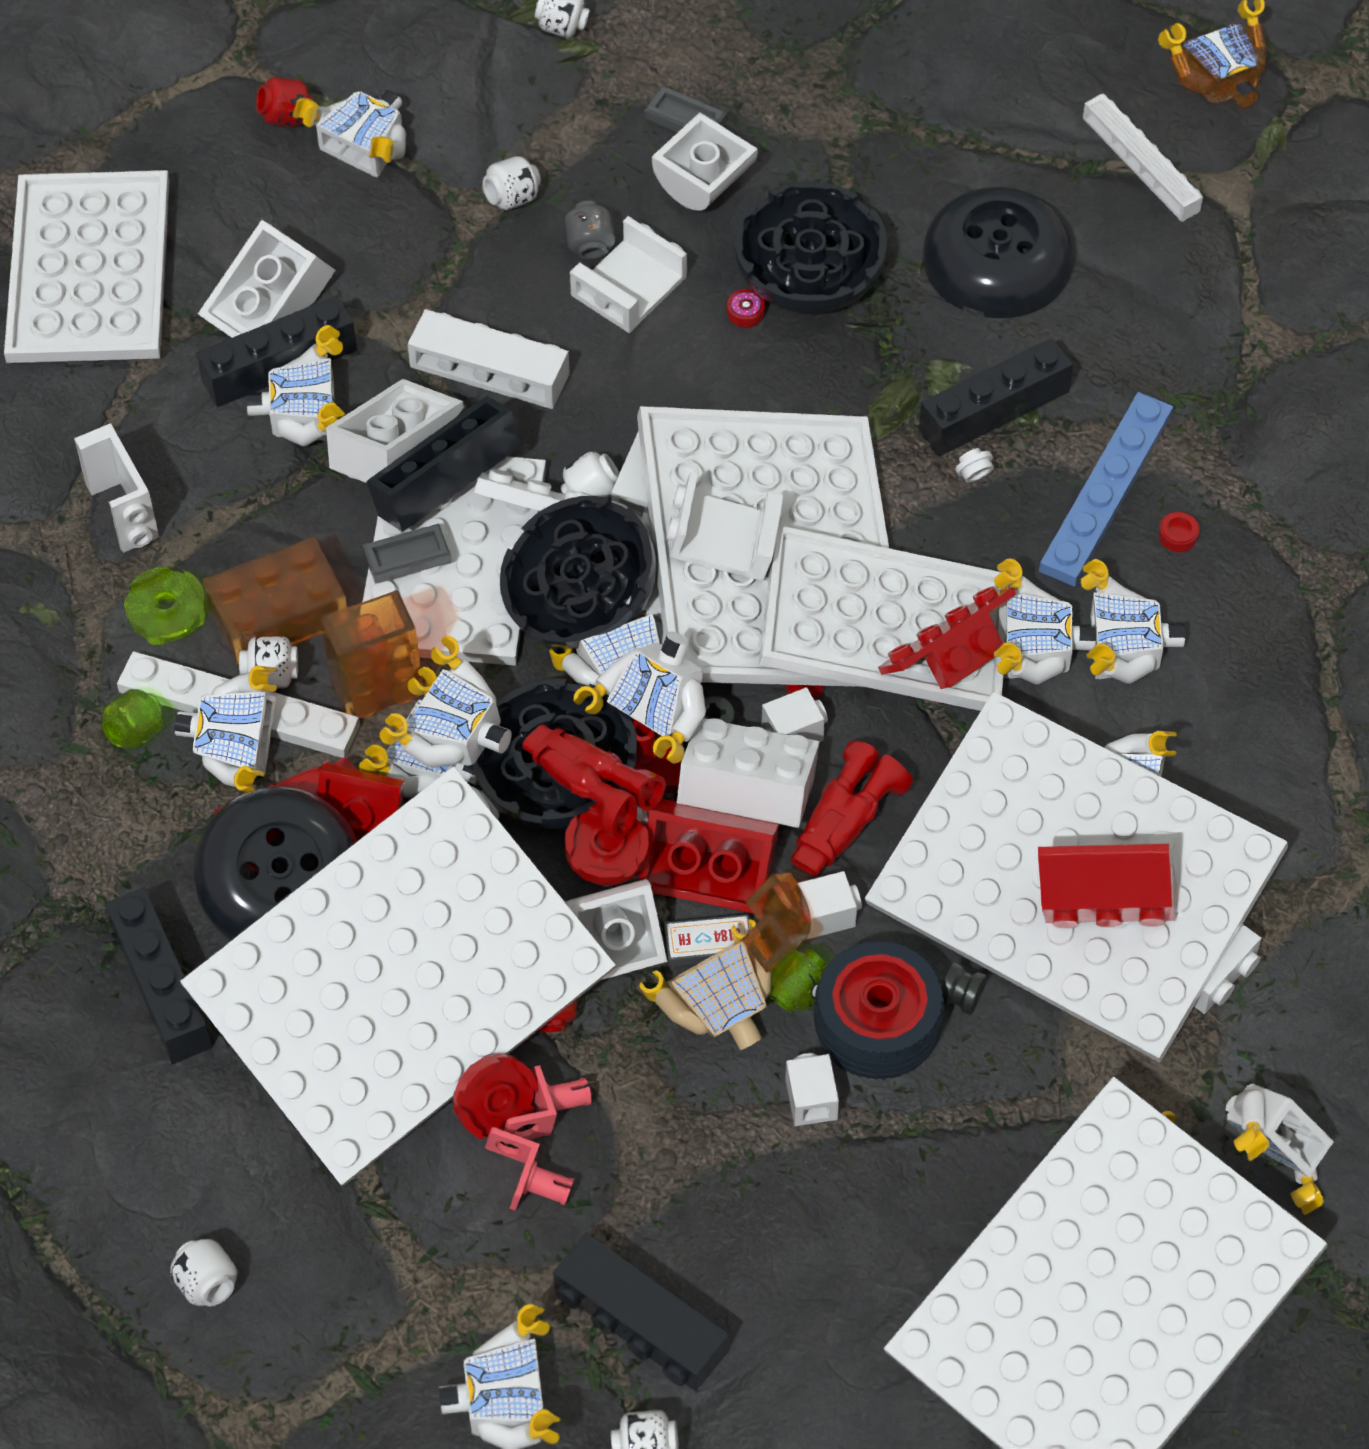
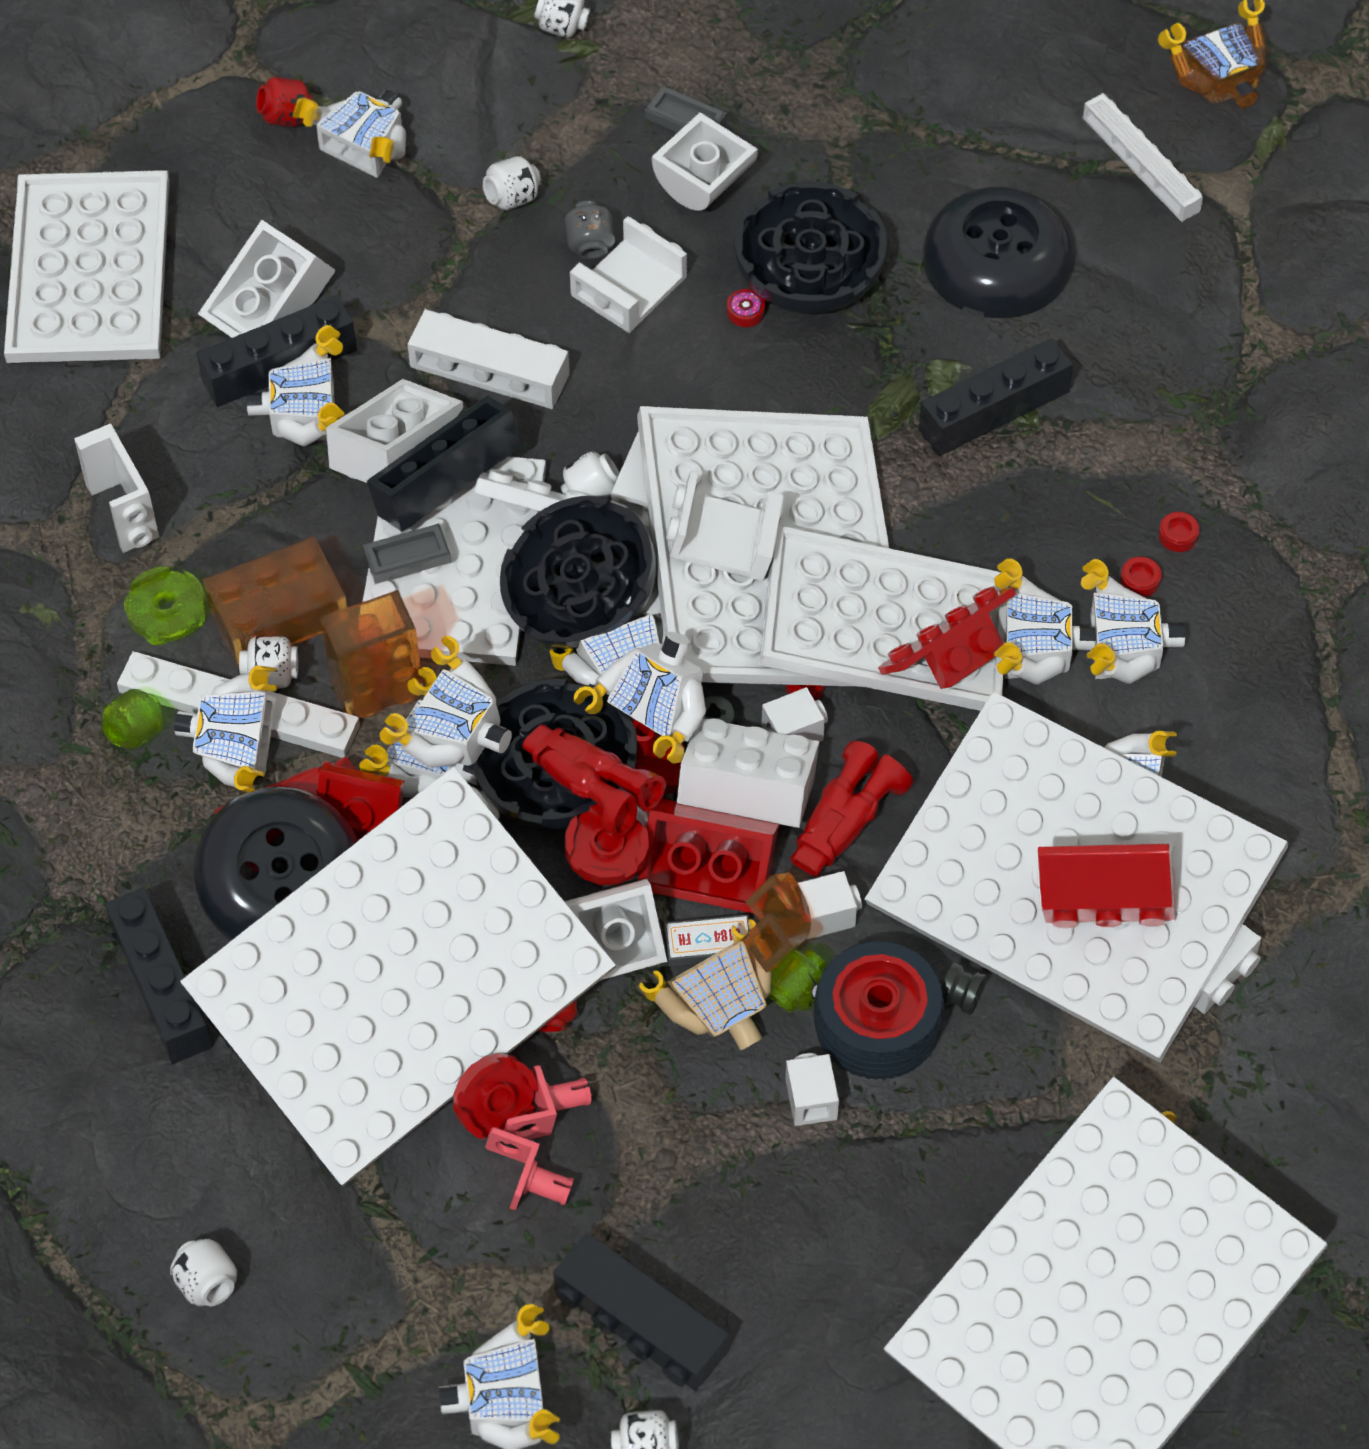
(975, 465): white plate -> none
(1106, 489): medium blue plate -> none
(1141, 576): none -> red tile
(1284, 1132): white torso -> none

